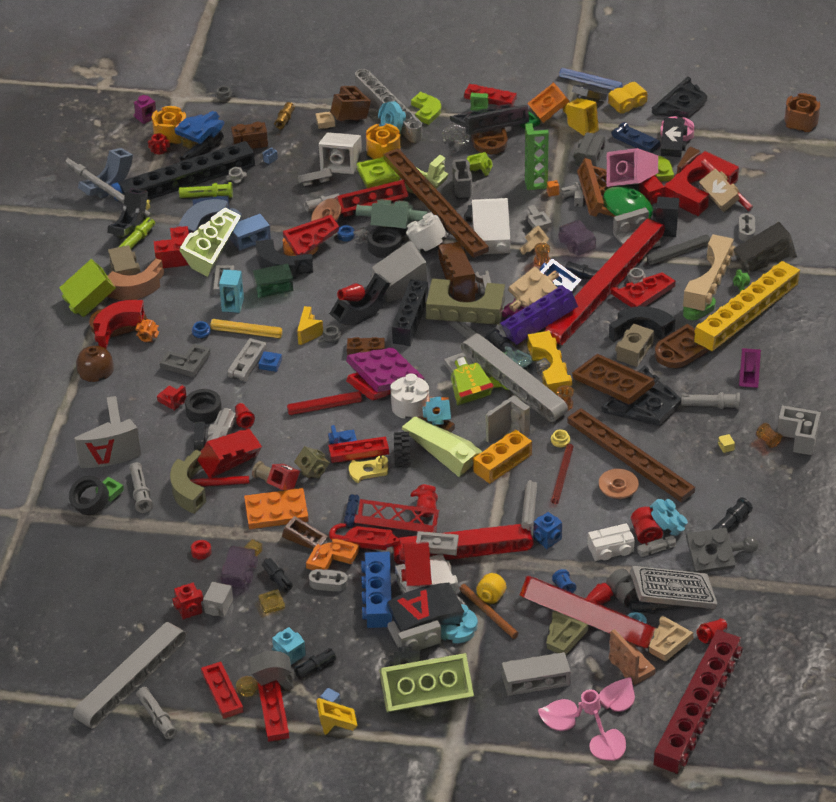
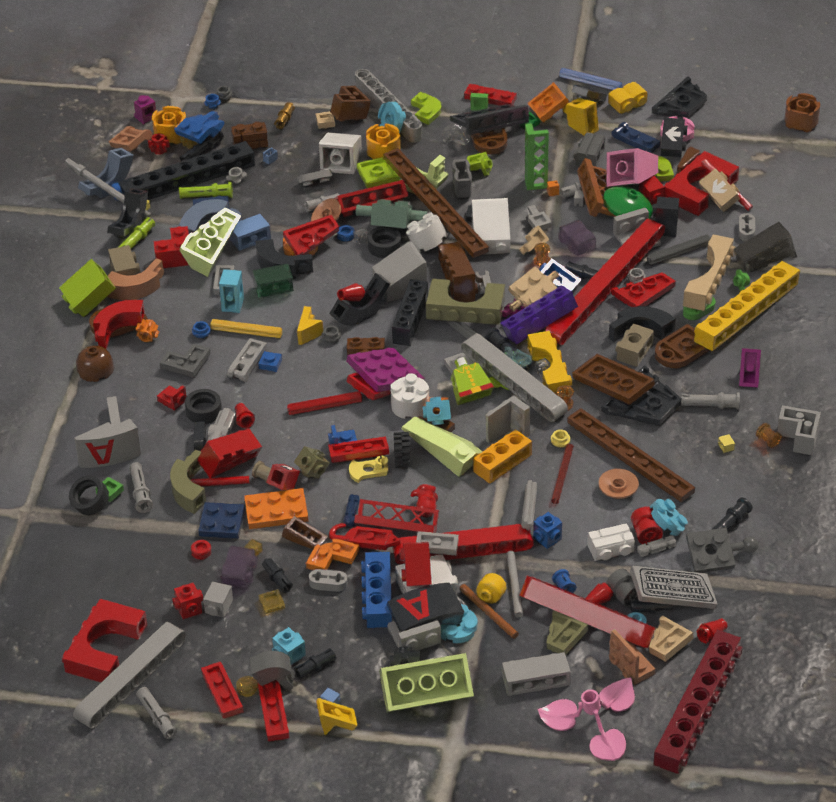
(103, 619): none -> red arch
(130, 138): none -> nougat plate
(212, 101): none -> blue plate
(221, 520): none -> dark blue plate
(514, 584): none -> light grey bar

